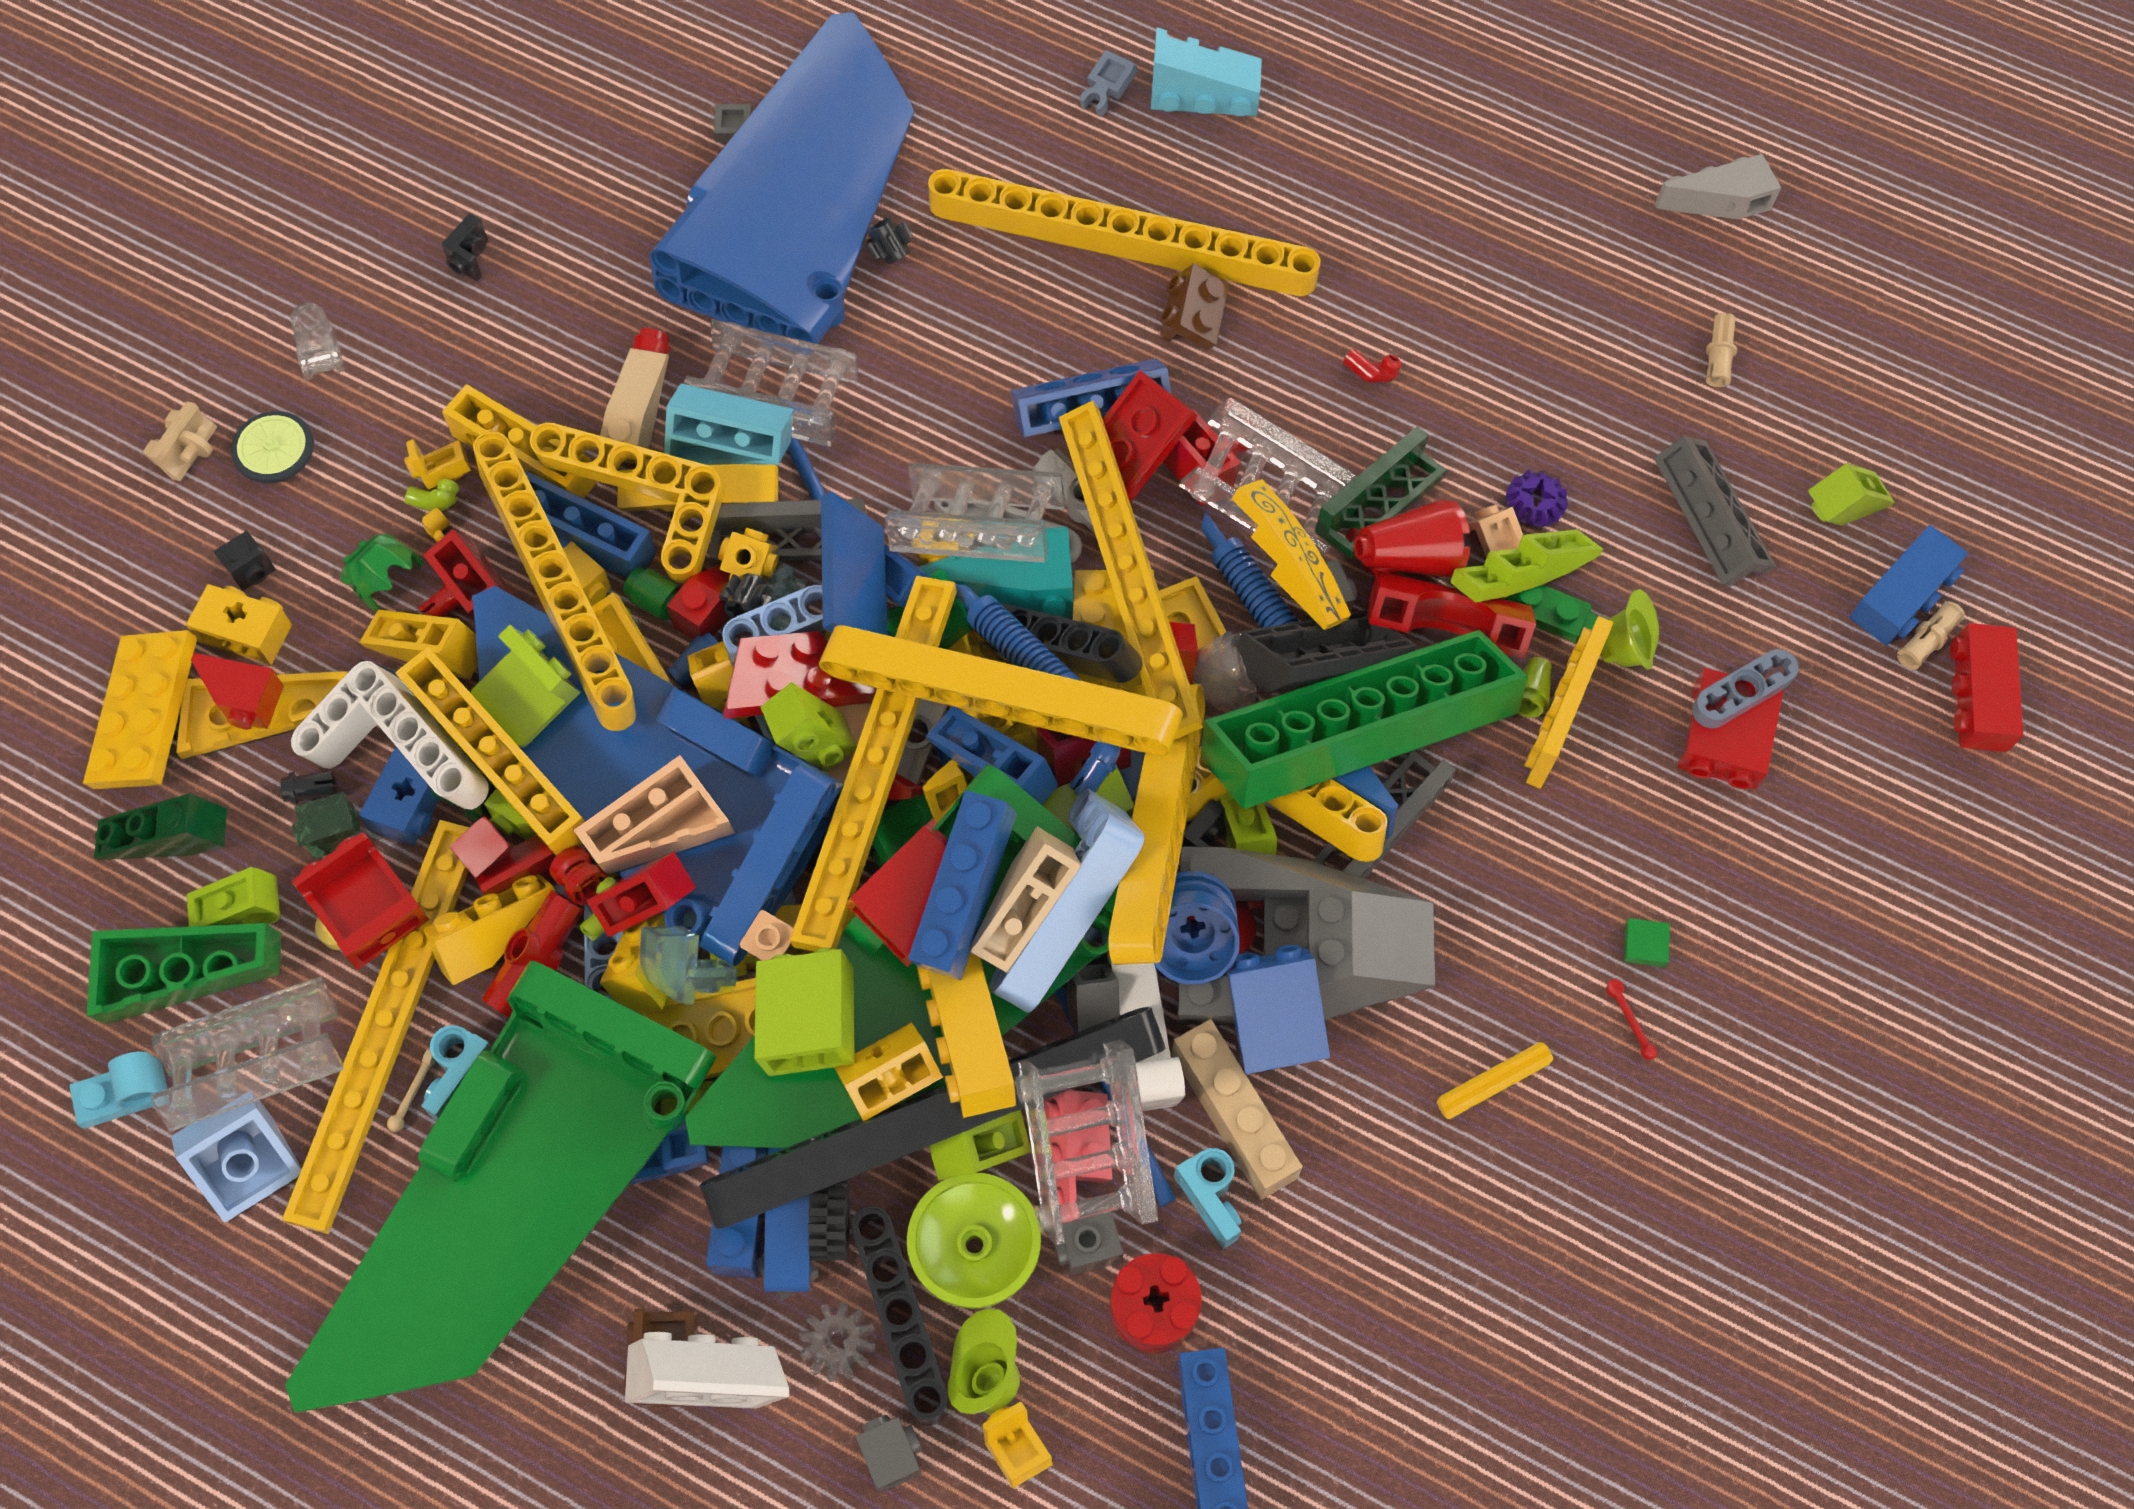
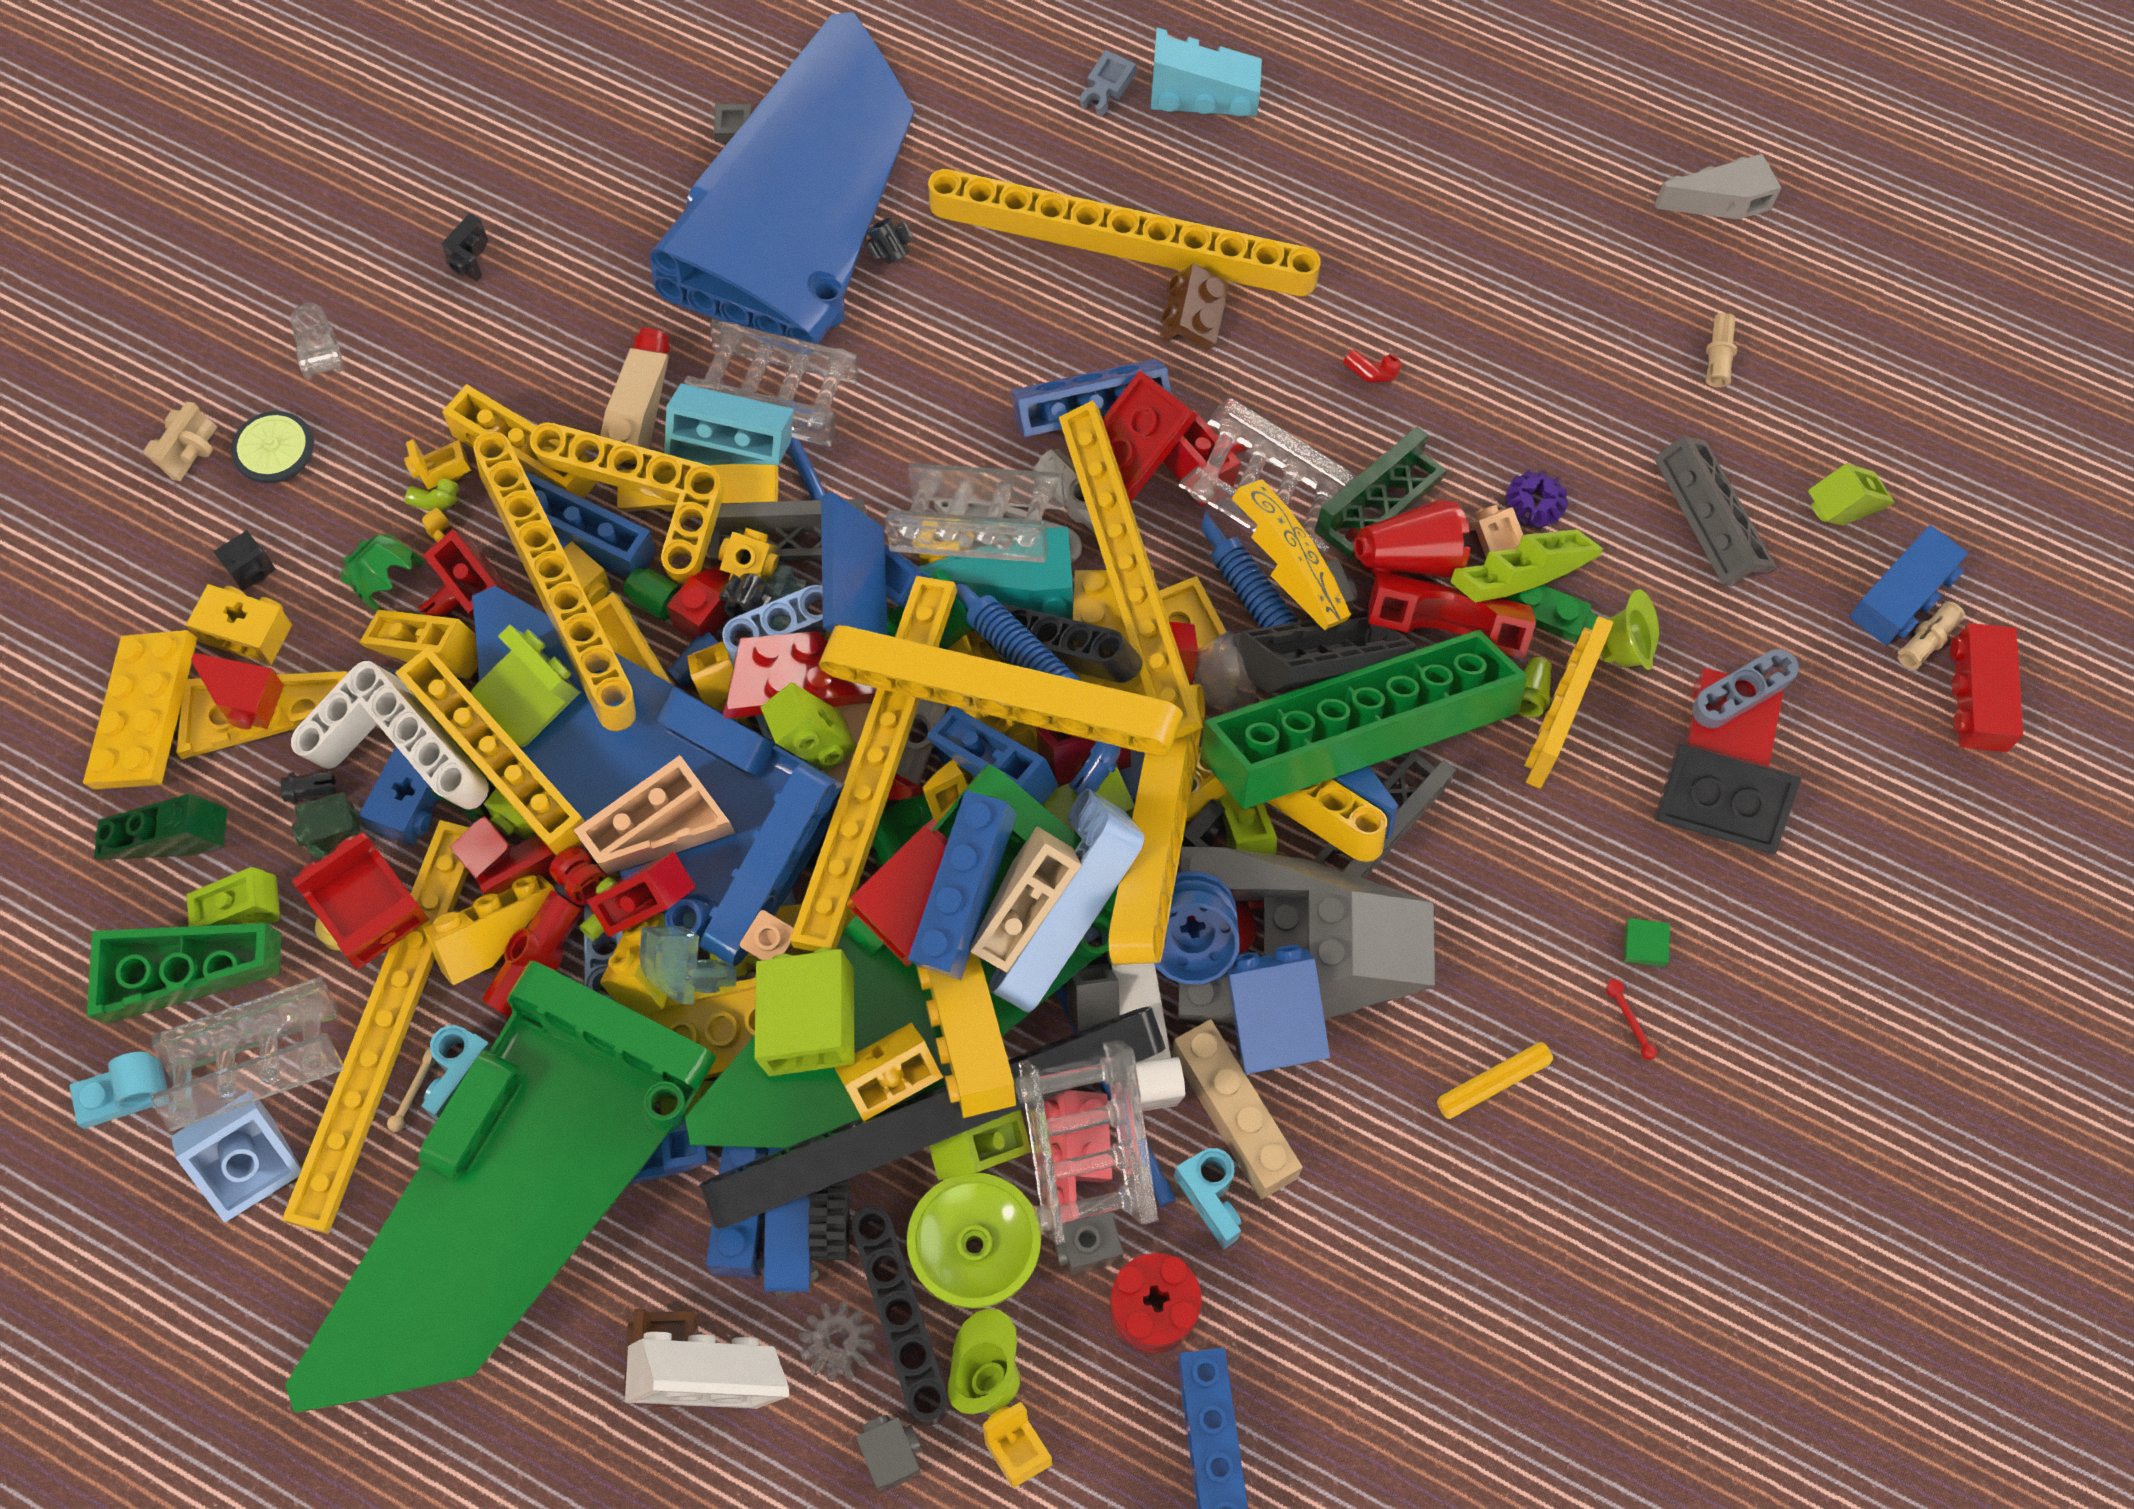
(1727, 797): none -> black tile

